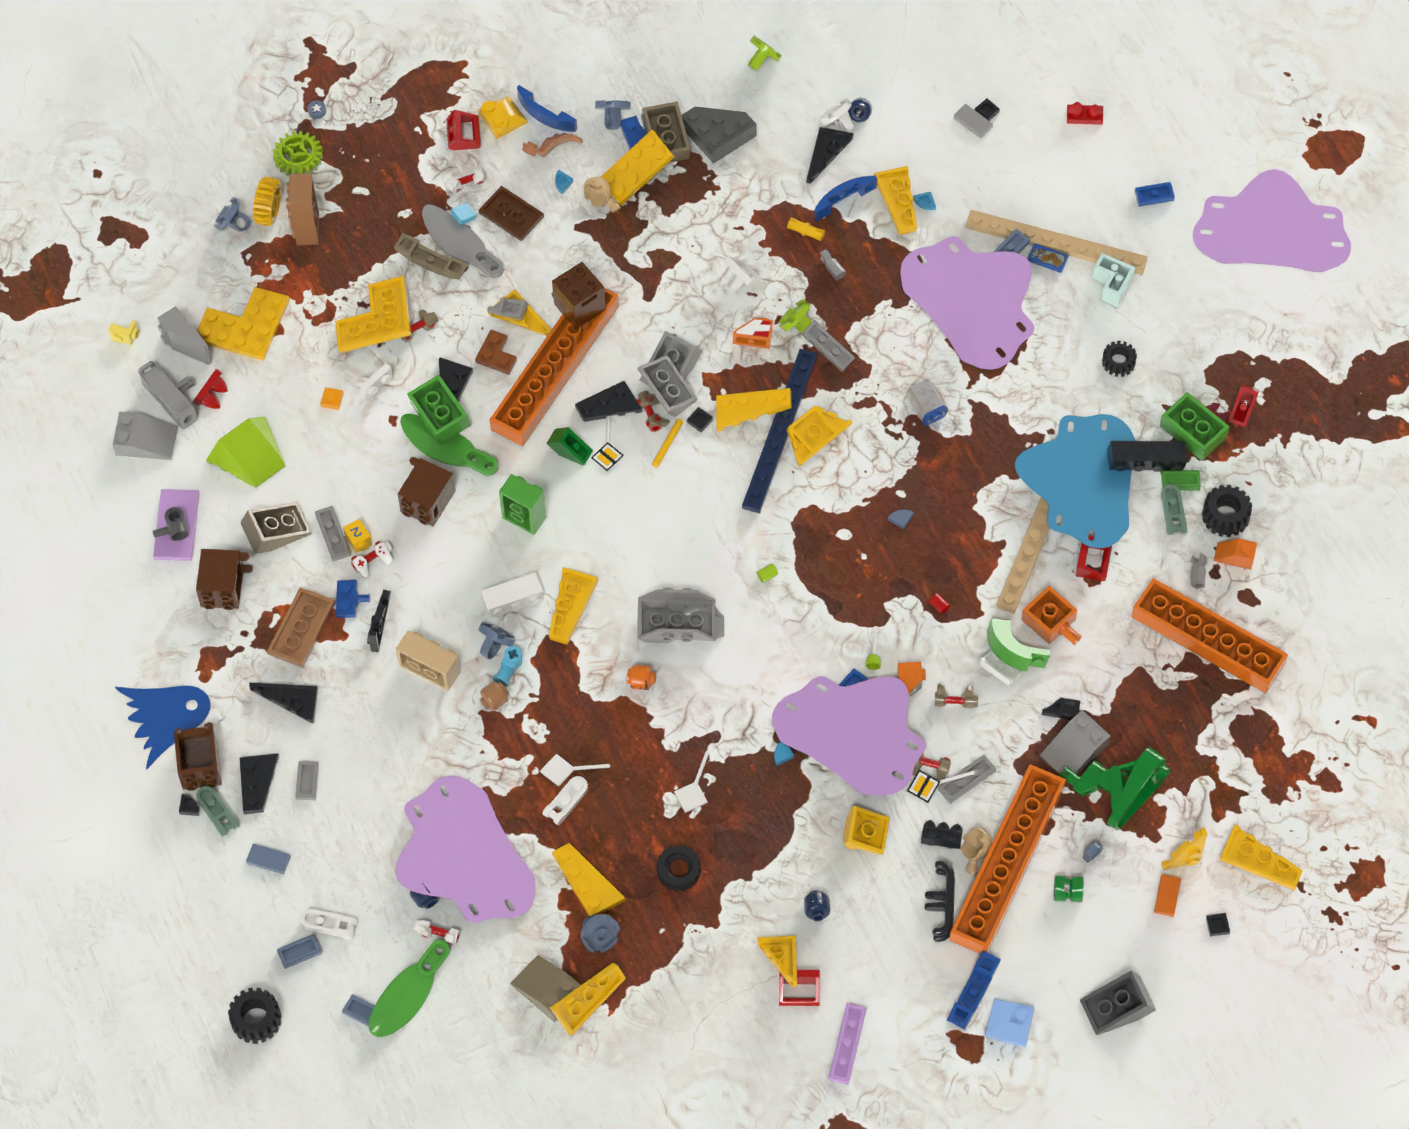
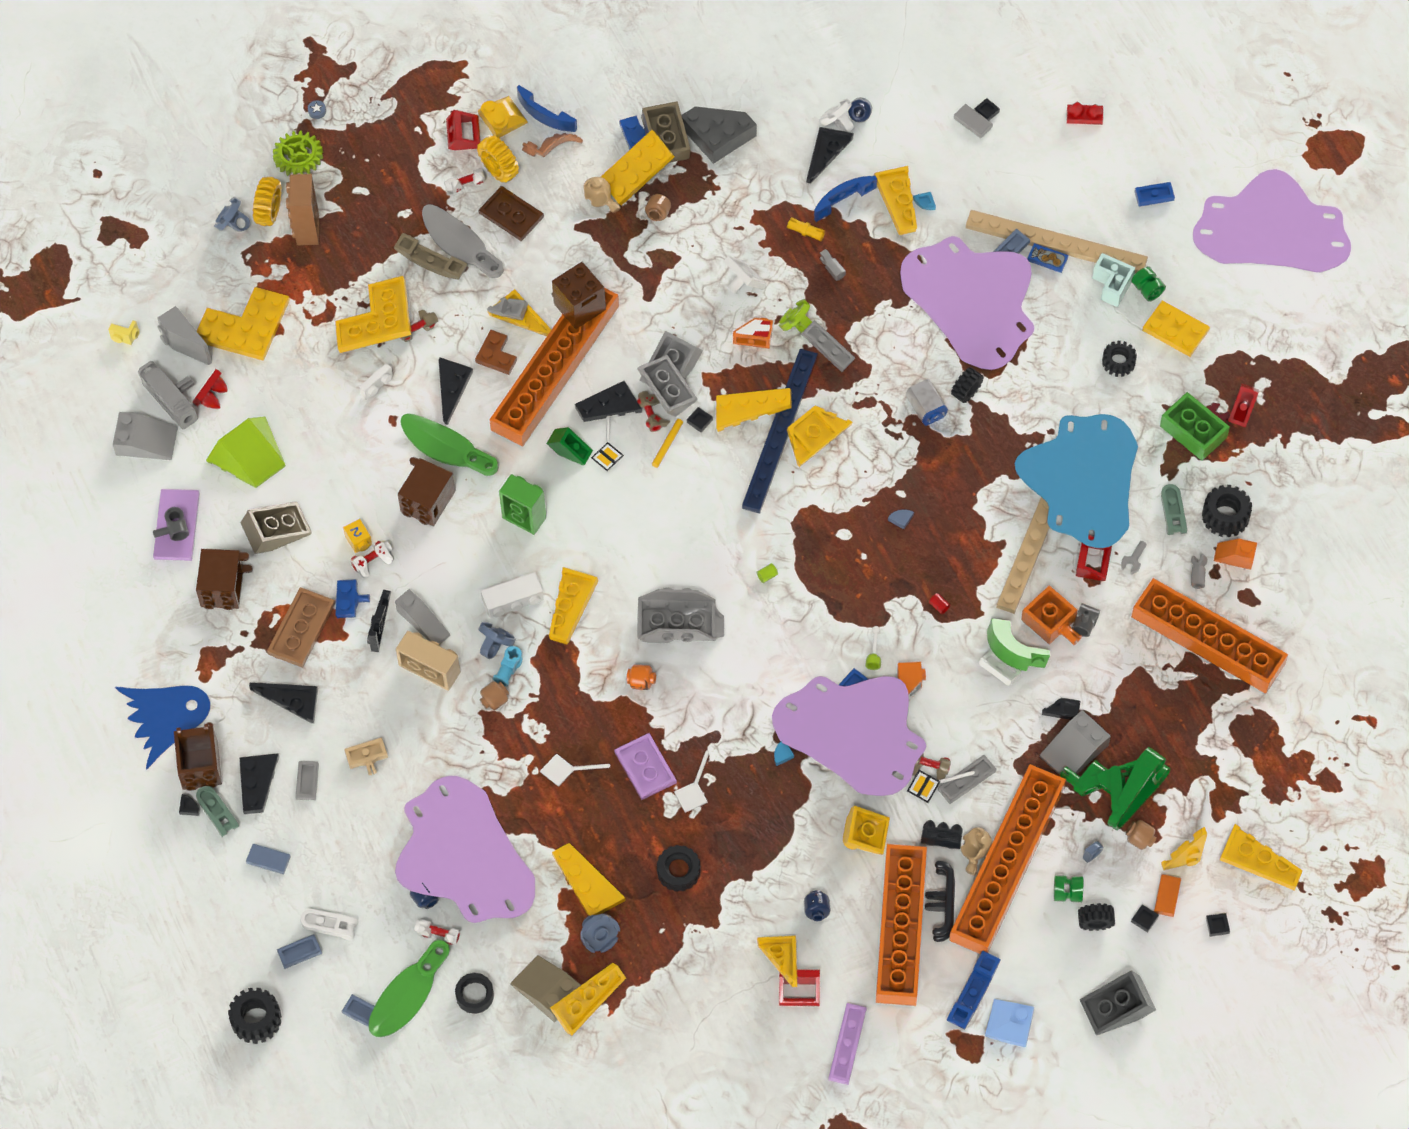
(332, 398): light orange plate -> none
(332, 533): light grey tile -> none
(366, 754): none -> tan plate
(421, 617): none -> light grey slope
(439, 409): bright green brick -> none
(463, 213): medium azure tile -> none
(477, 1007): none -> black tyre
(498, 158): none -> yellow gear
(562, 181): dark azure tile -> none
(566, 799): white plate -> none
(612, 111): sand blue tile -> none
(645, 766): none -> lavender tile
(658, 207): none -> medium nougat head
(761, 54): lime tile -> none
(901, 925): none -> orange brick
(967, 385): none -> black tyre
(967, 698): dark tan piece -> none
(1085, 620): none -> dark grey piece
(1096, 917): none -> black tyre
(1134, 558): none -> light grey bar
(1141, 834): none -> medium nougat head
(1144, 918): none -> black tile
(1147, 282): none -> green wheel
(1147, 455): black brick -> none
(1176, 328): none -> yellow plate
(1182, 479): bright green tile -> none

